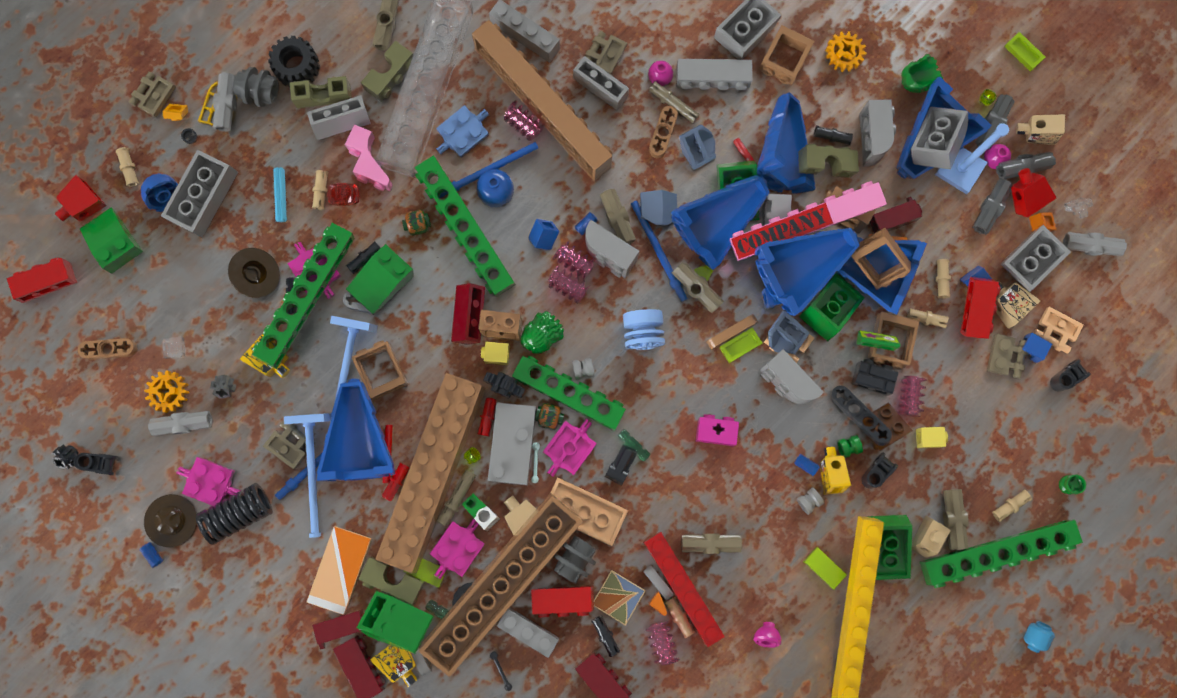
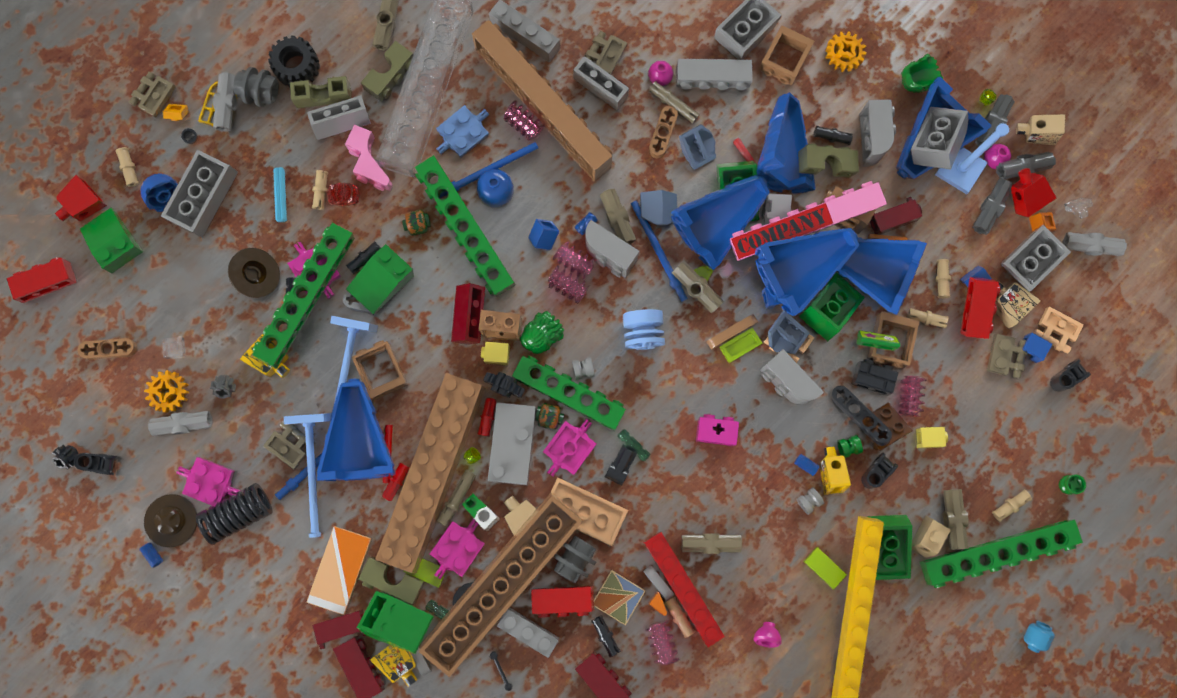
(536, 446): light aqua hinge -> none
(870, 244): medium nougat window -> none
(1024, 51): lime tile -> none

